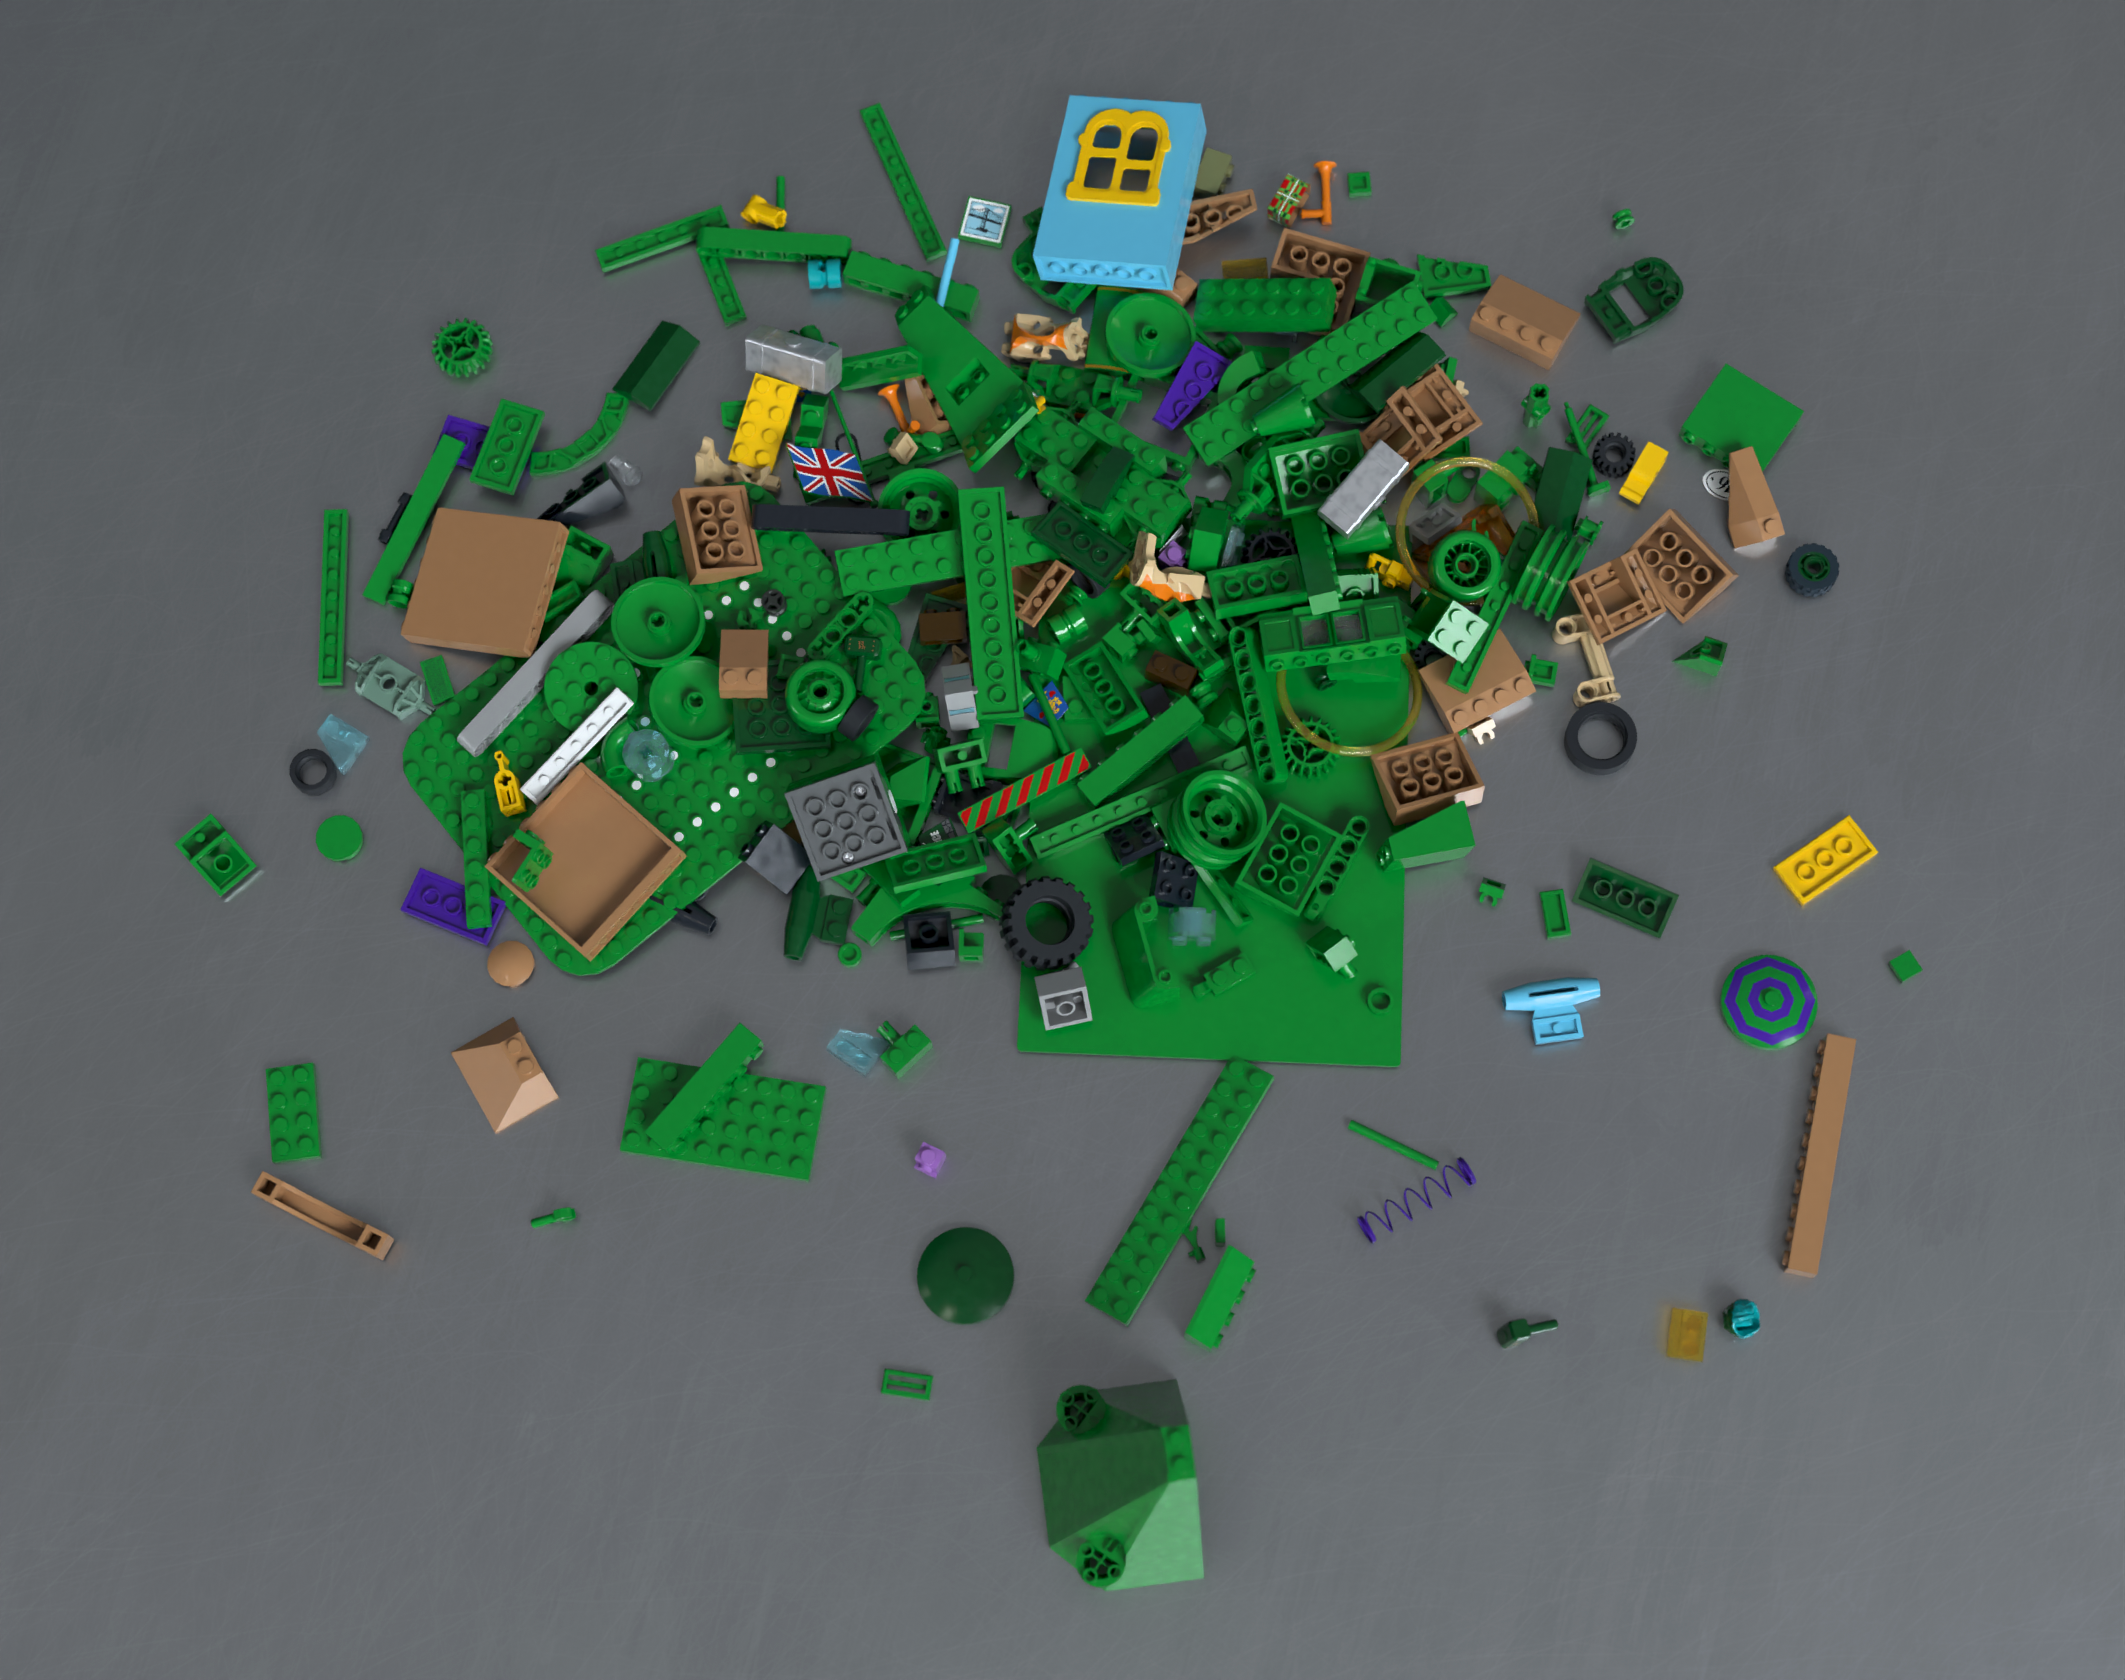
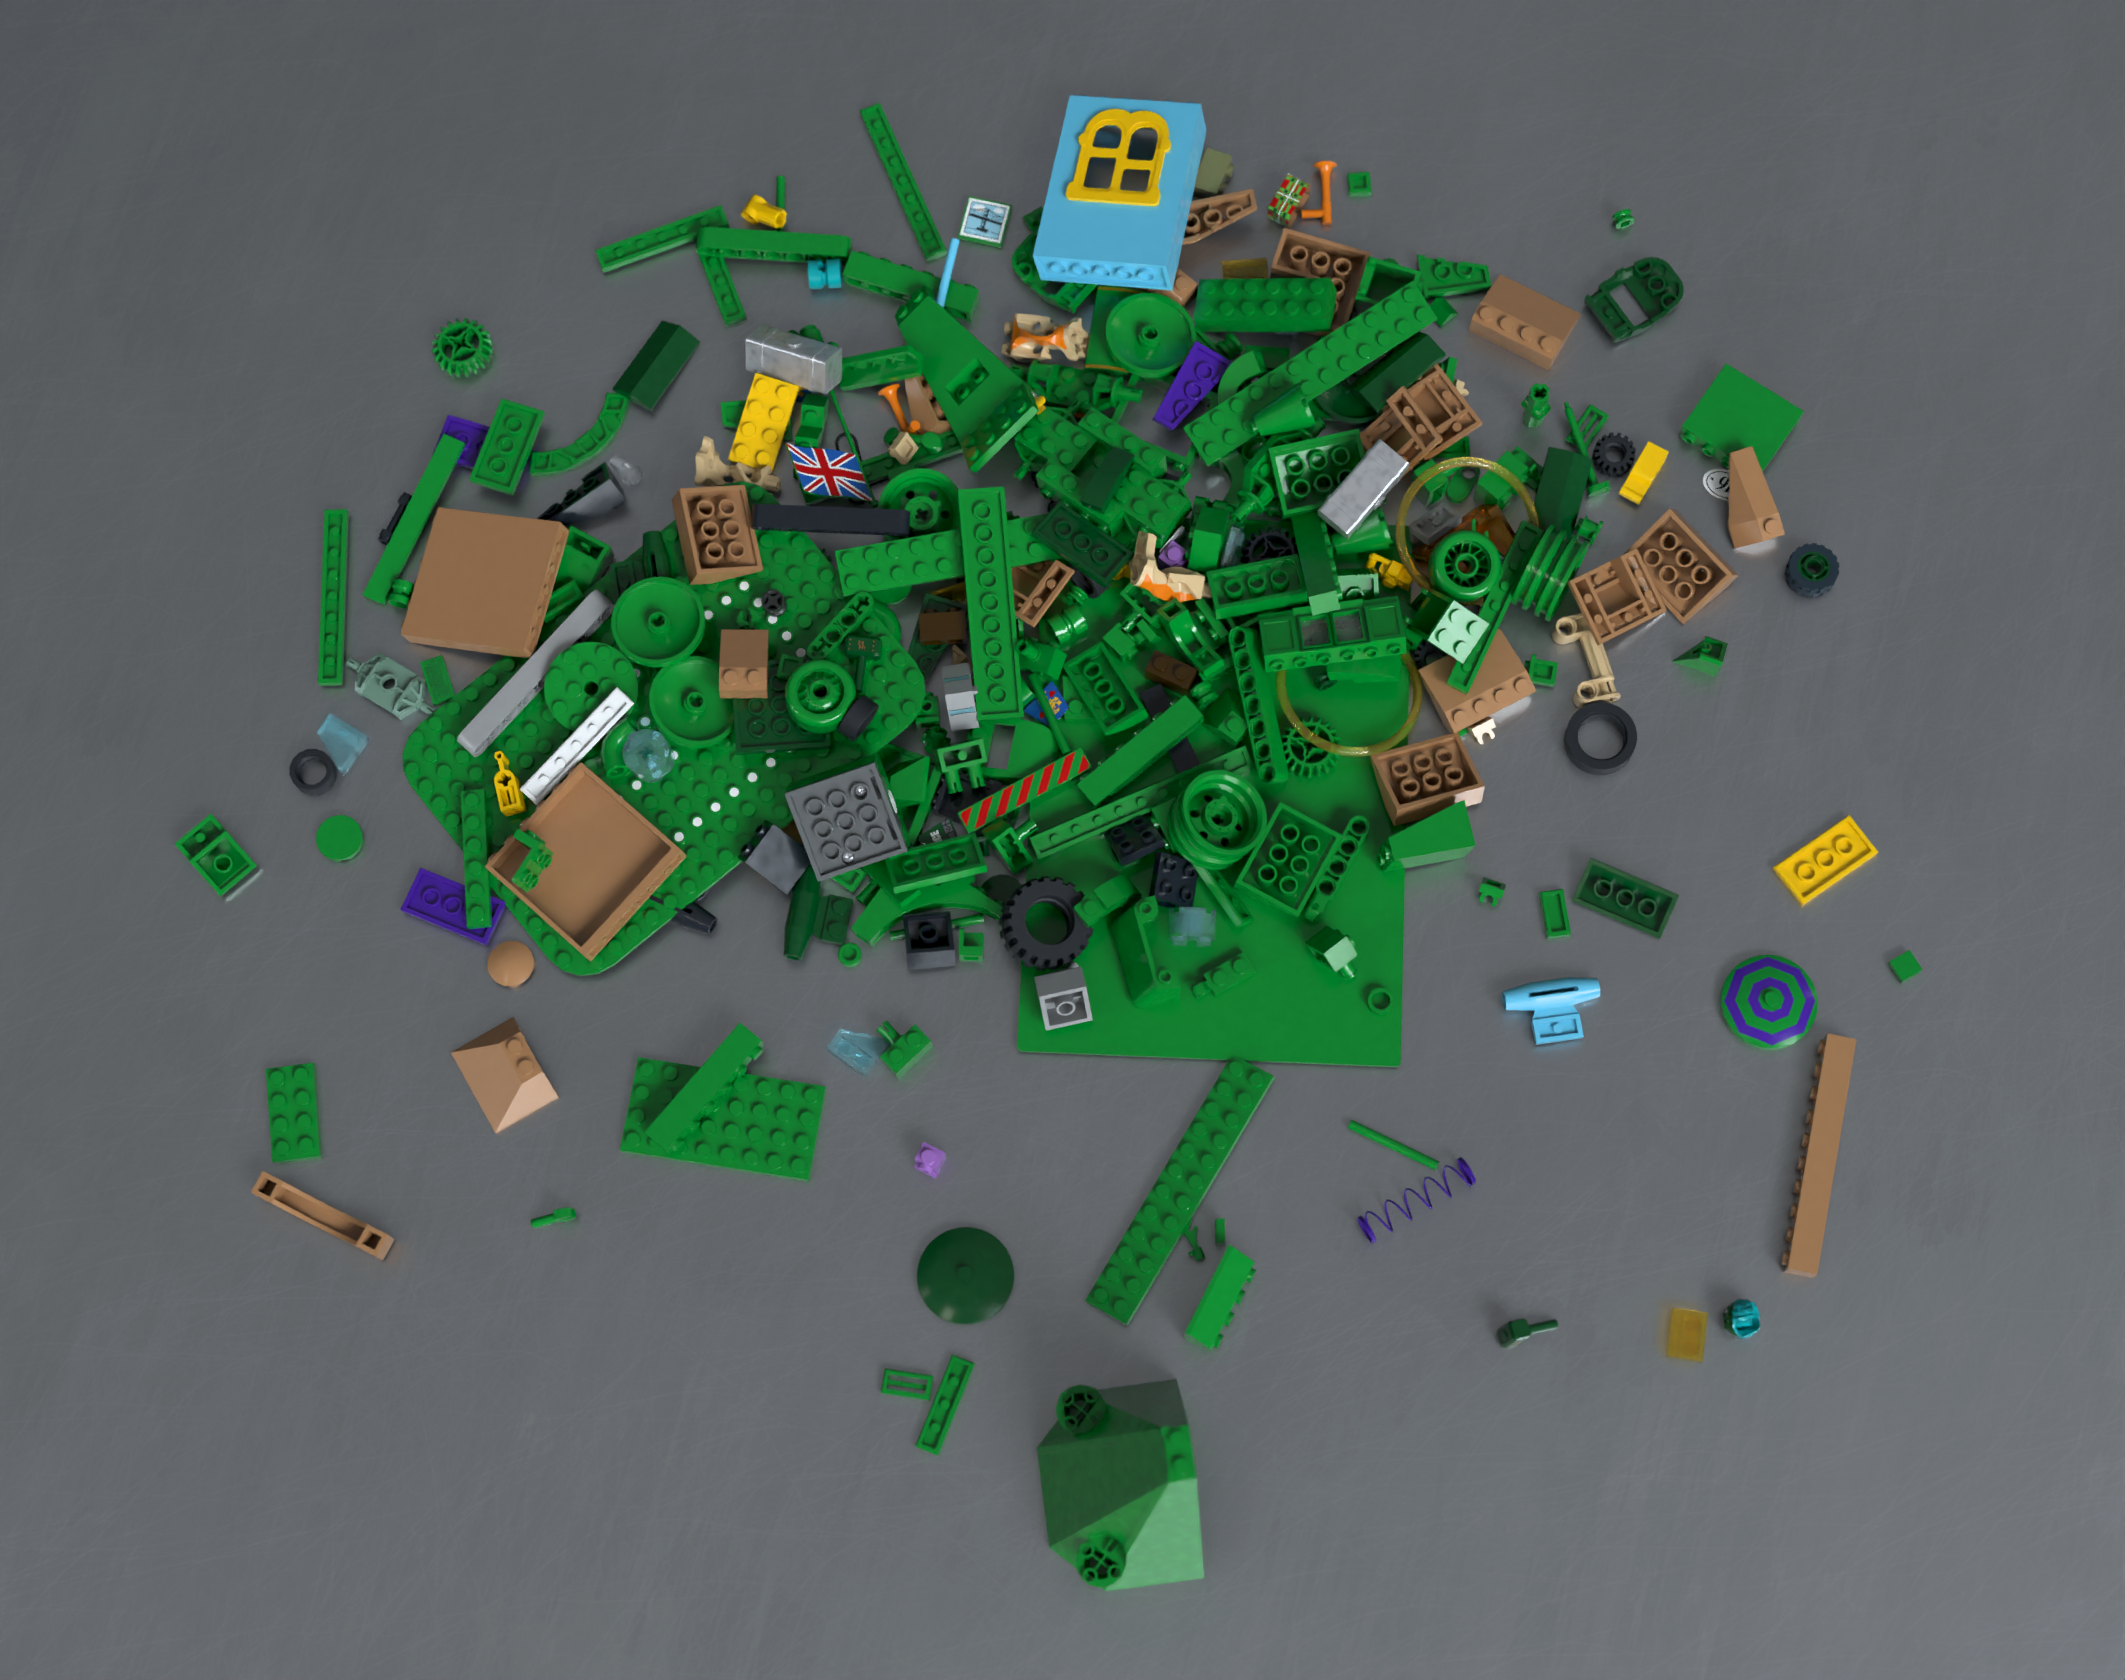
(945, 1405): none -> green tile
(1113, 894): none -> green arch

